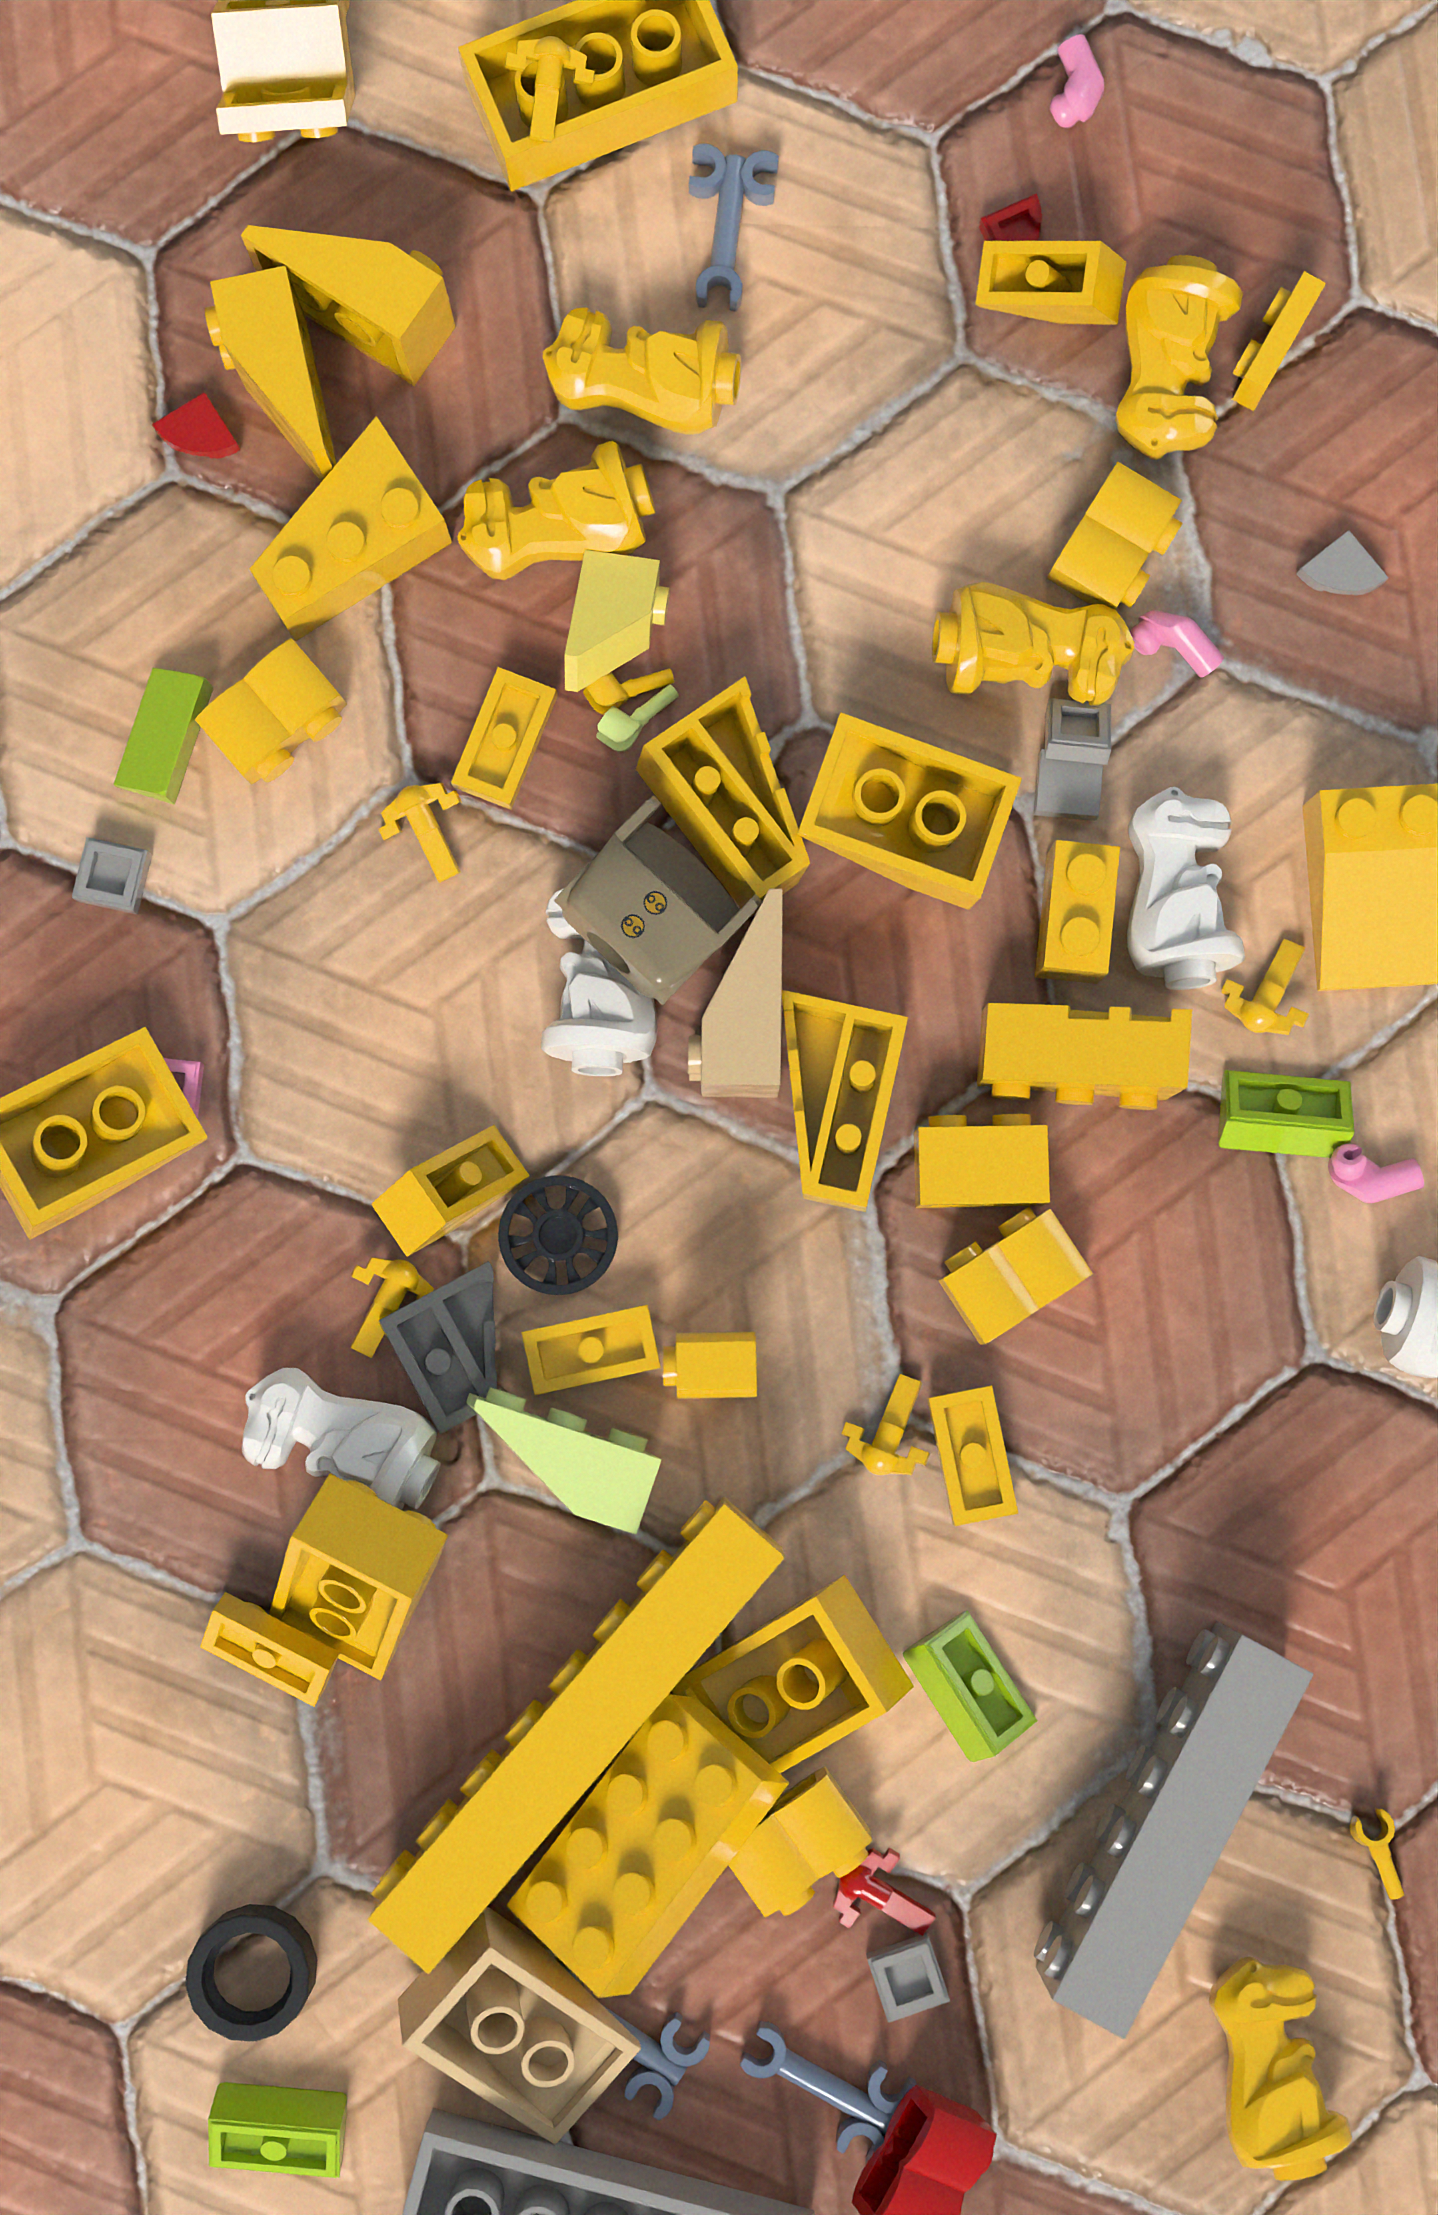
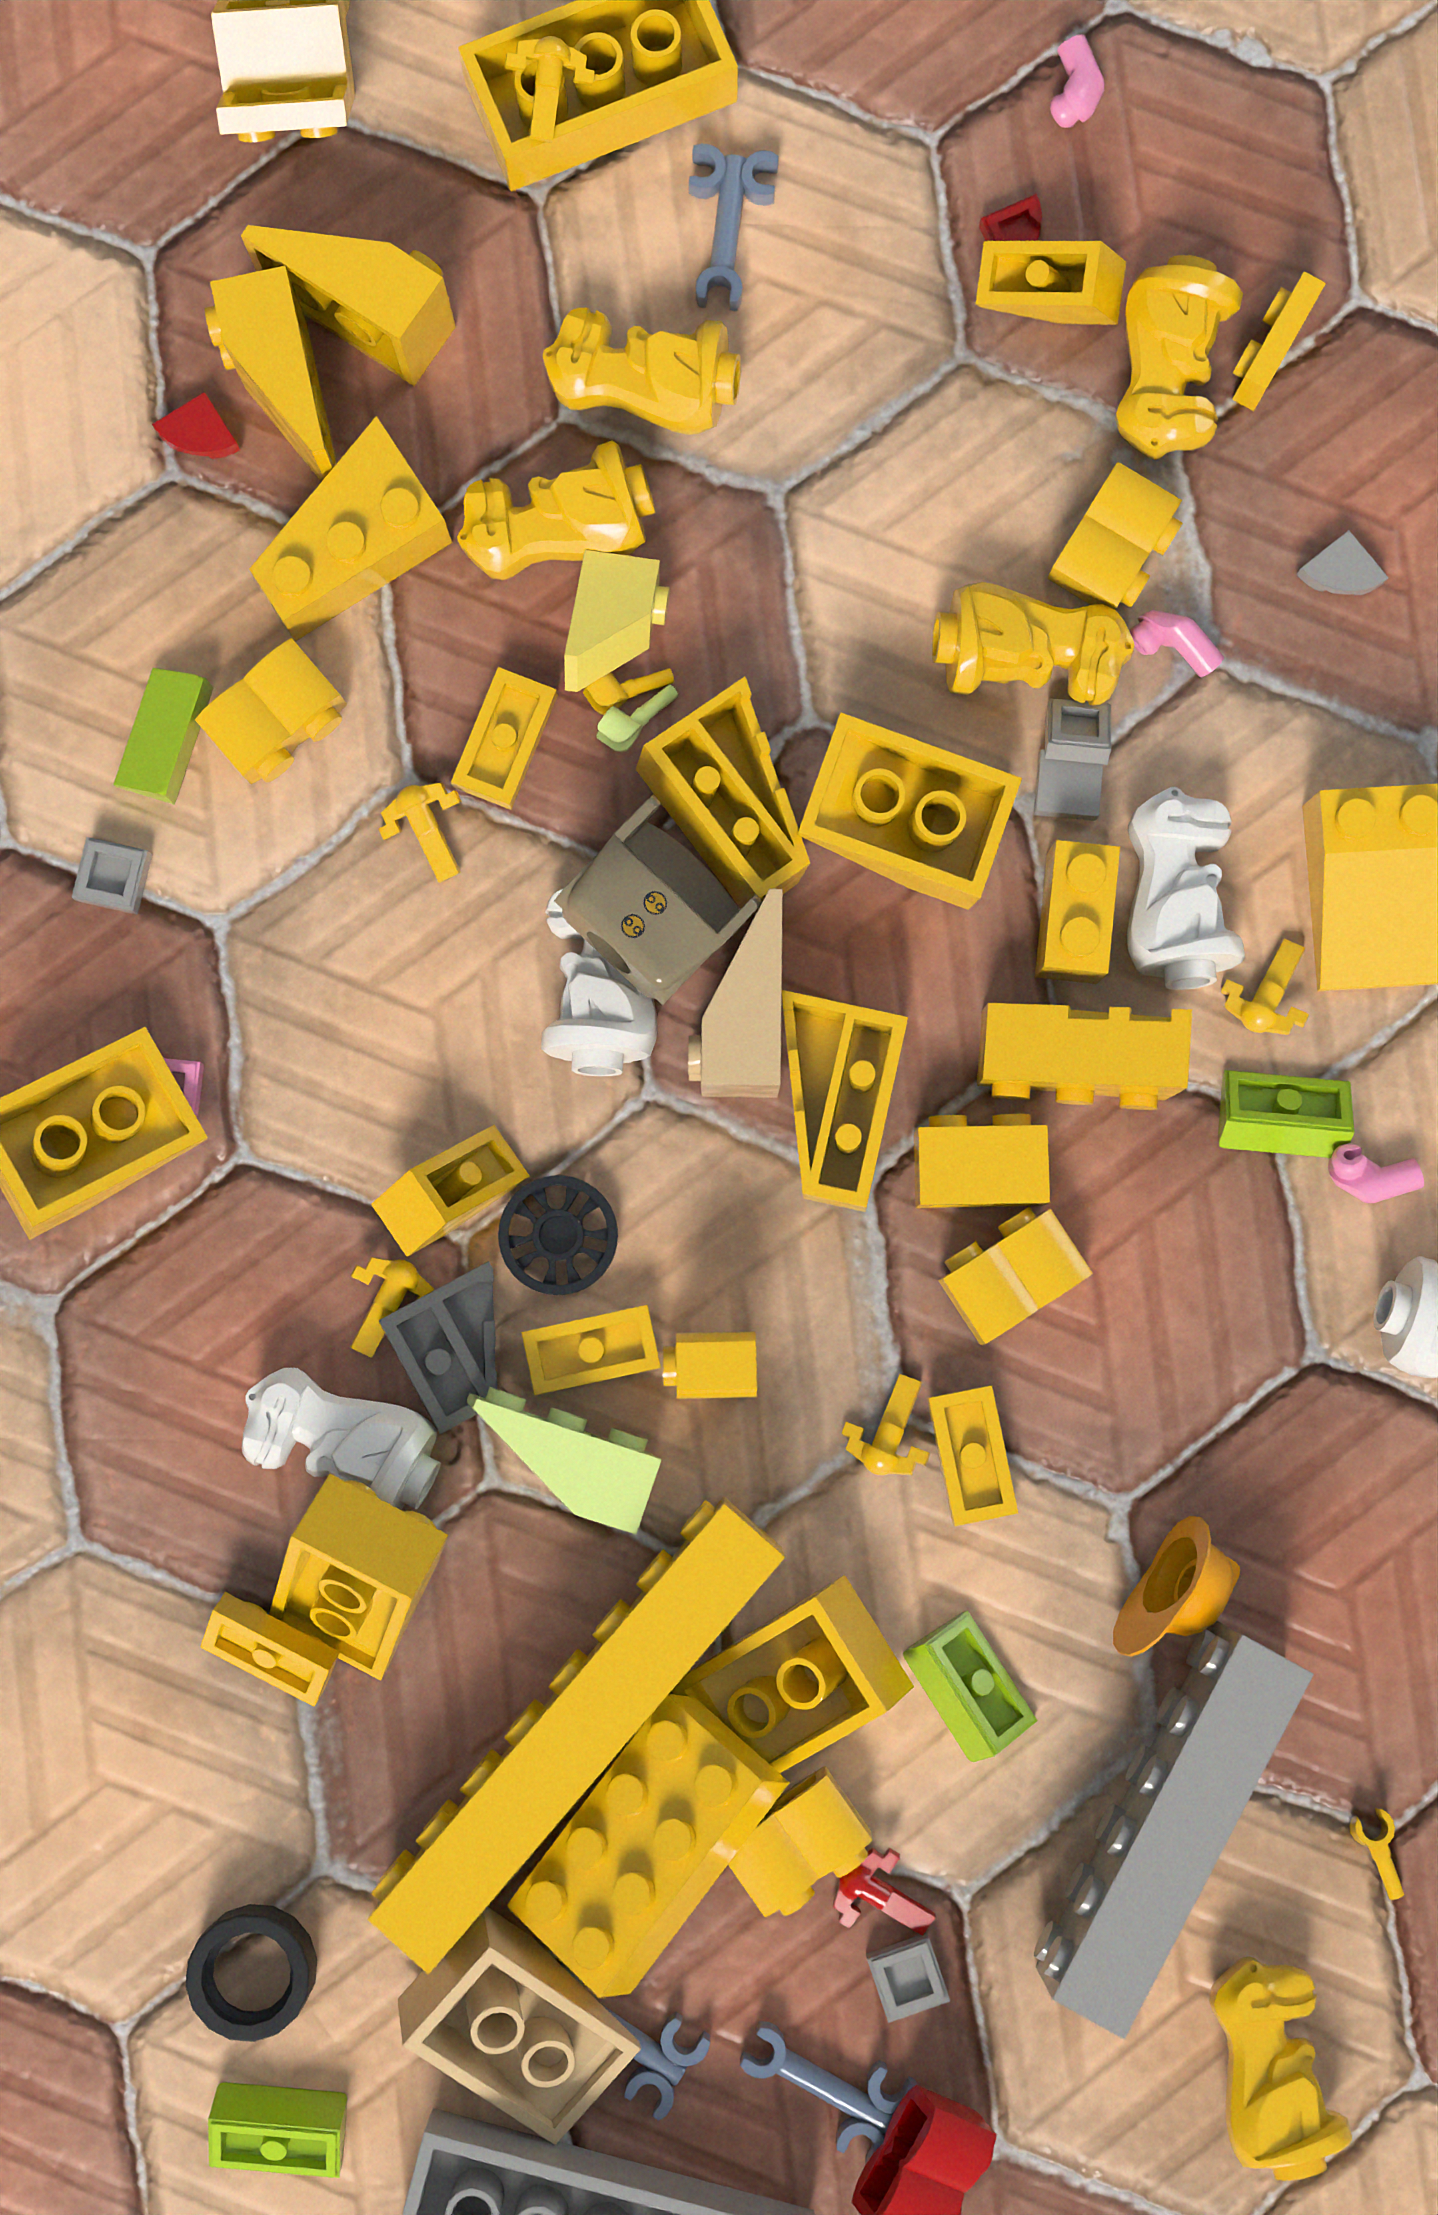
(1179, 1591): none -> light orange piece

